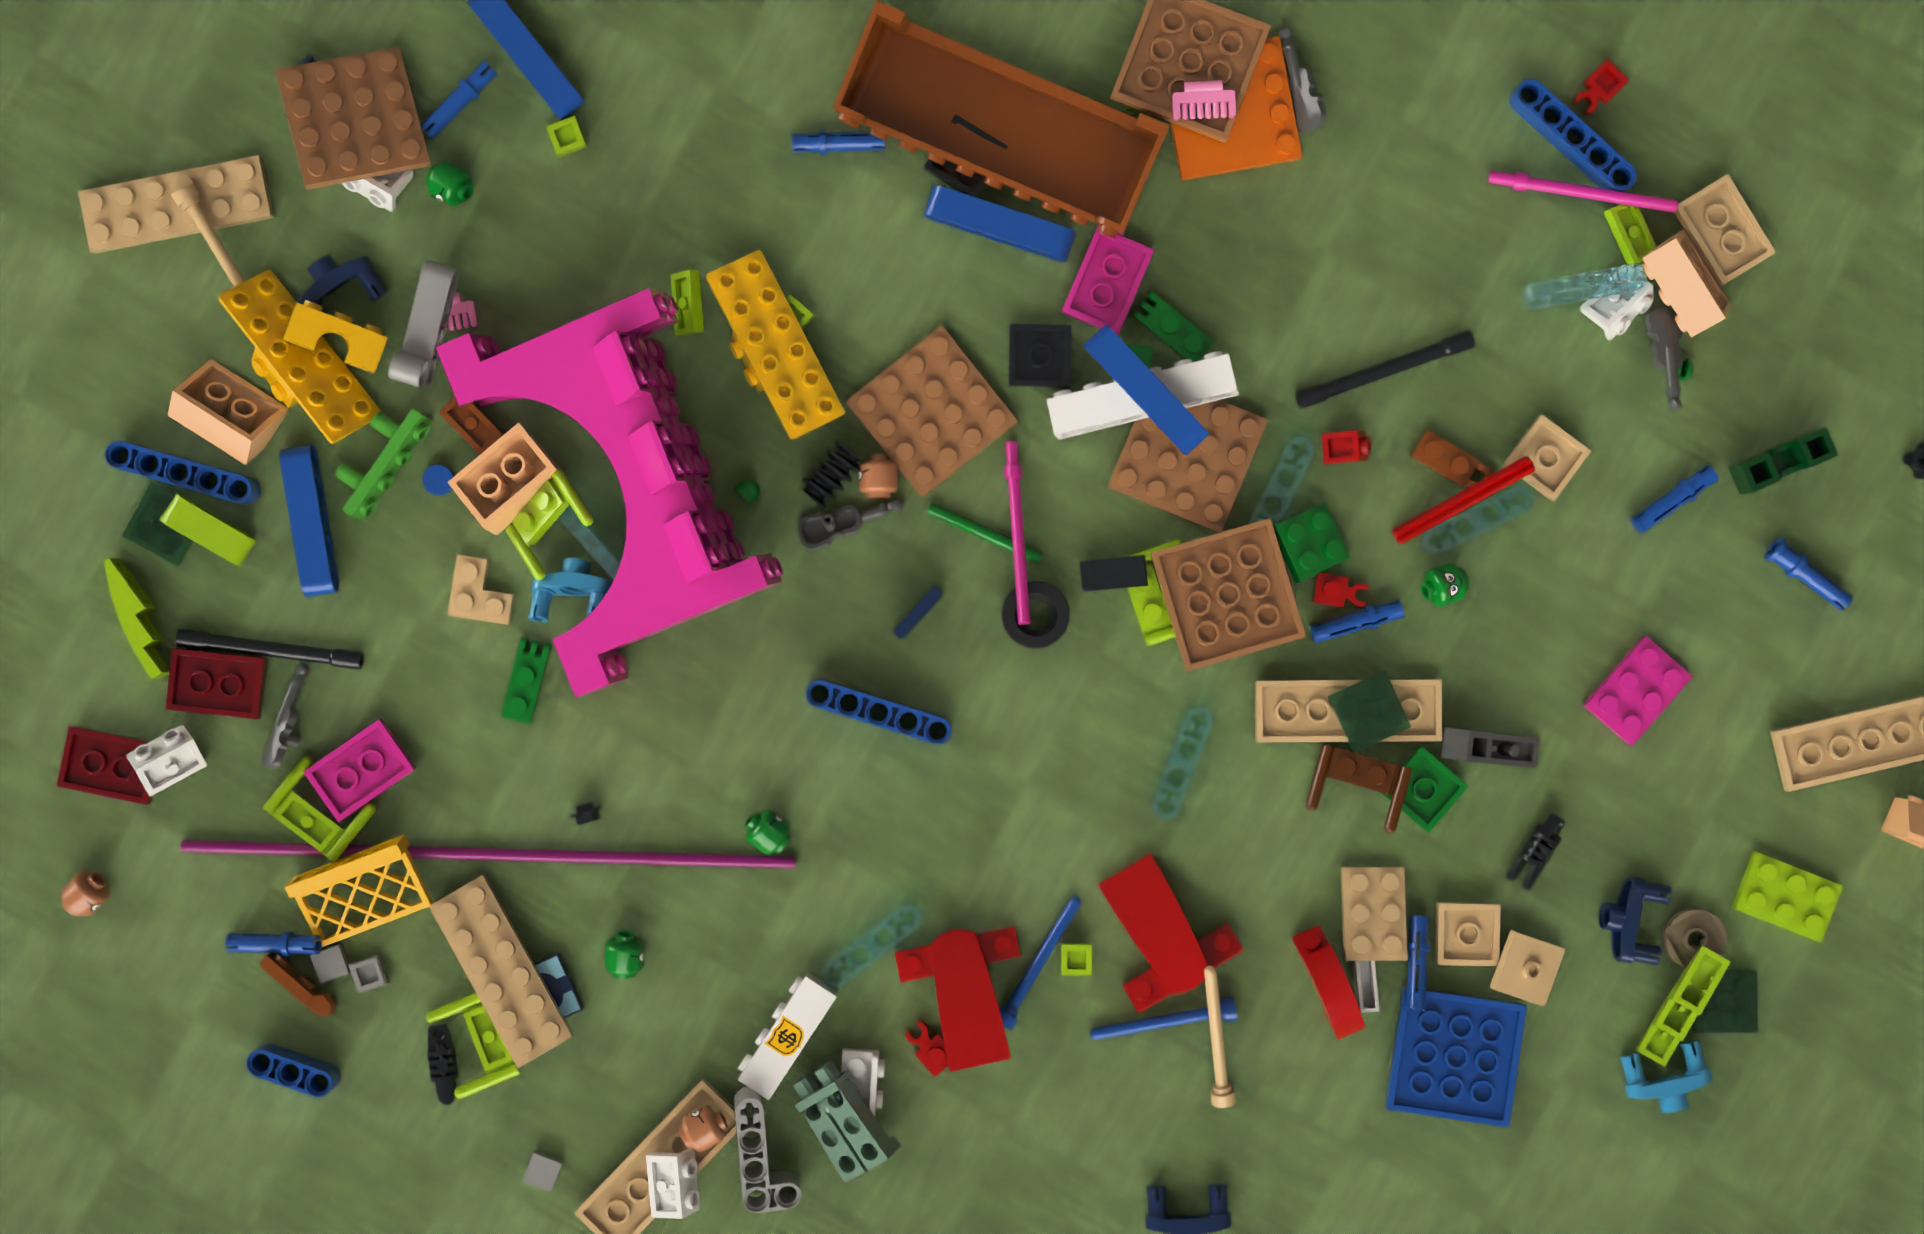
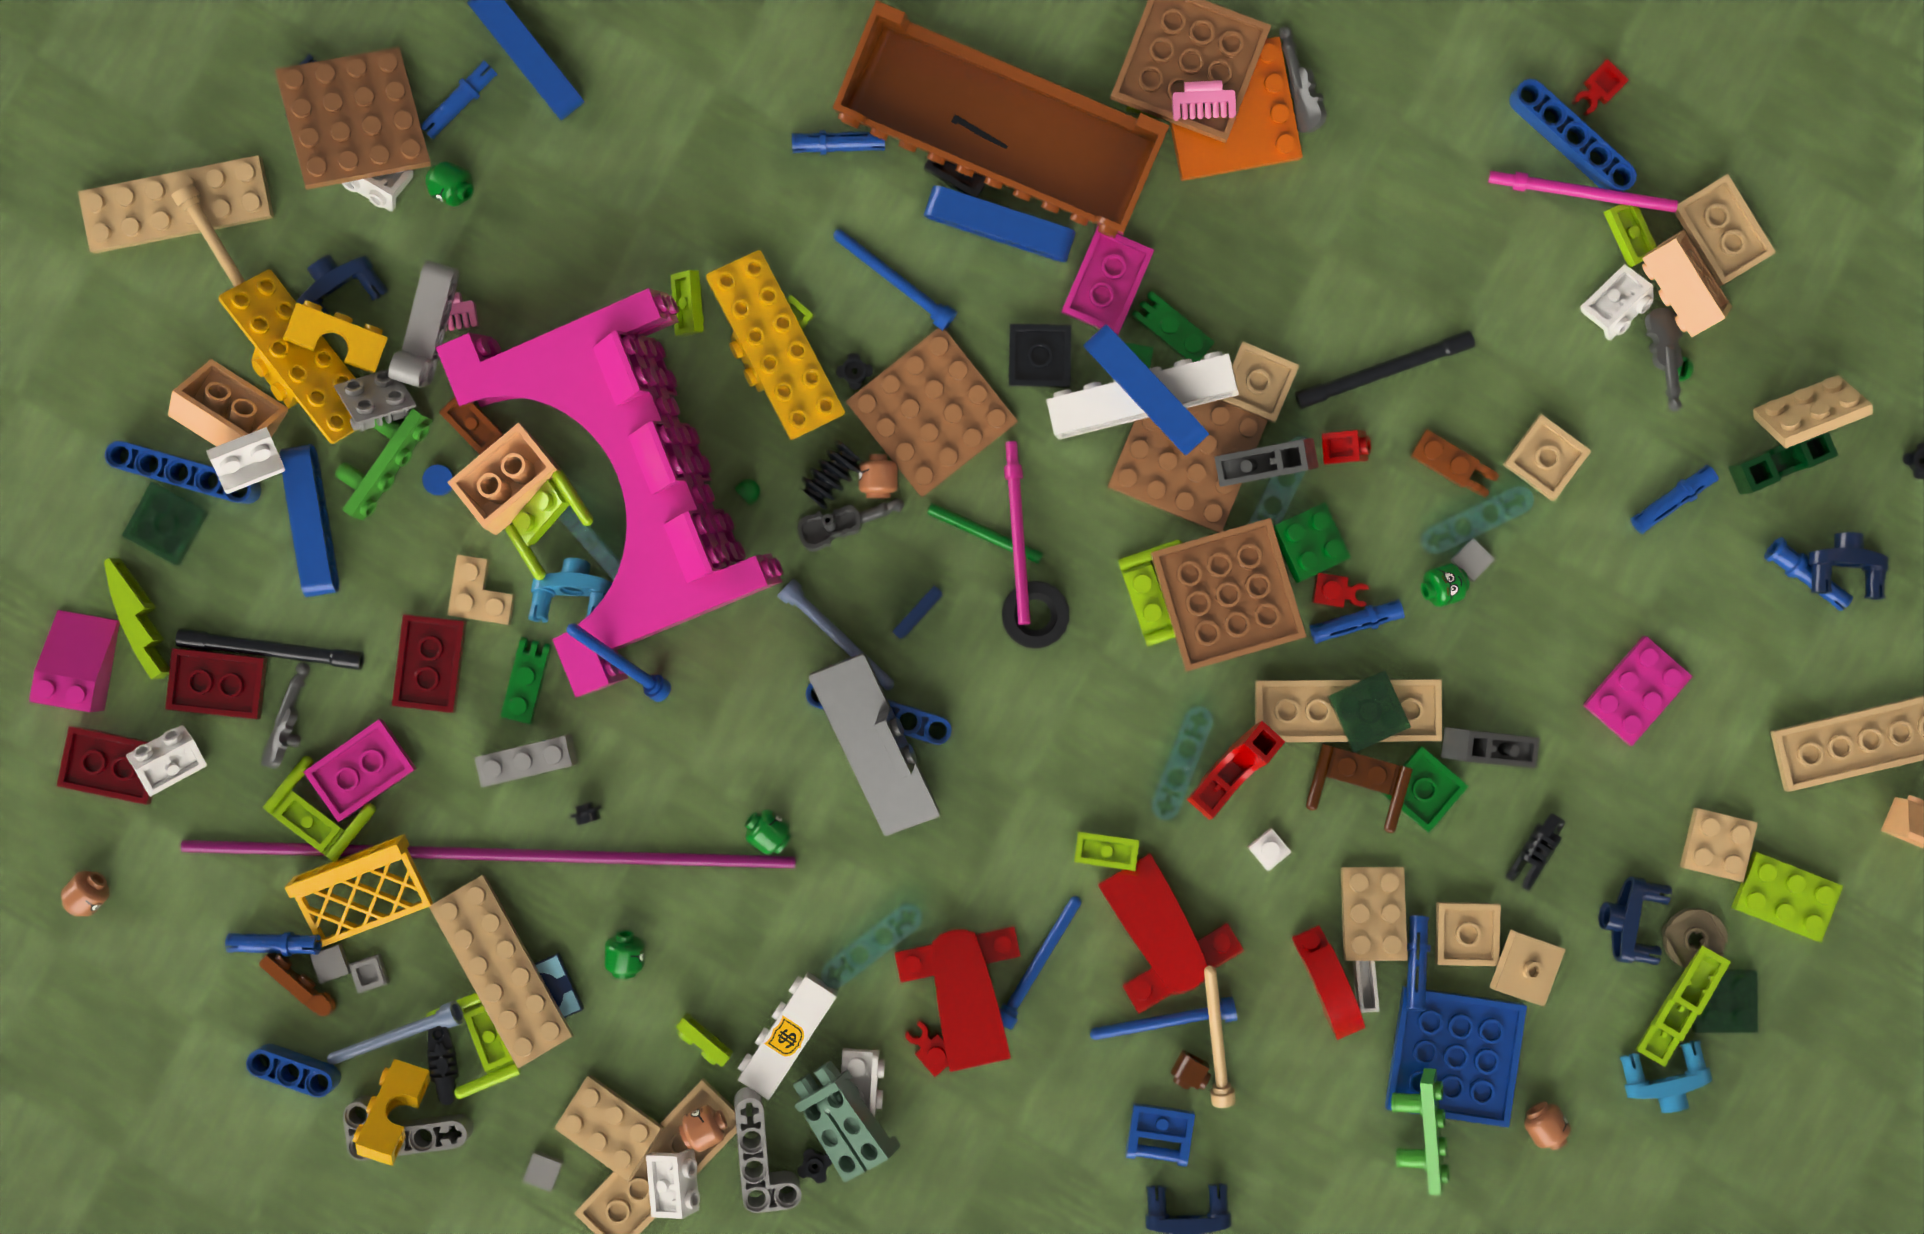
(76, 662): none -> dark pink slope
(208, 529): lime beam -> none
(246, 460): none -> white bracket
(375, 398): none -> light grey hinge
(400, 1086): none -> yellow arch
(413, 1142): none -> light grey beam
(429, 663): none -> dark red plate
(447, 1016): none -> sand blue piece
(526, 760): none -> light grey arch
(566, 136): lime plate -> none
(609, 1128): none -> tan plate
(654, 686): none -> blue piece
(712, 1048): none -> lime plate
(794, 595): none -> sand blue piece
(811, 1157): none -> black plate
(845, 371): none -> black plate
(874, 744): none -> bracket
(940, 313): none -> blue piece
(1076, 959): lime plate -> none
(1107, 851): none -> lime plate
(1113, 573): black slope -> none
(1163, 1125): none -> blue plate
(1190, 1071): none -> reddish brown plate
(1237, 764): none -> red arch
(1261, 381): none -> tan plate
(1266, 462): none -> dark grey slope
(1269, 849): none -> white plate
(1433, 1120): none -> bright green plate
(1463, 500): red axle -> none
(1472, 559): none -> light grey tile
(1547, 1126): none -> nougat head
(1584, 286): clear light blue beam -> none
(1718, 844): none -> tan plate
(1812, 411): none -> tan plate
(1849, 553): none -> dark blue connector

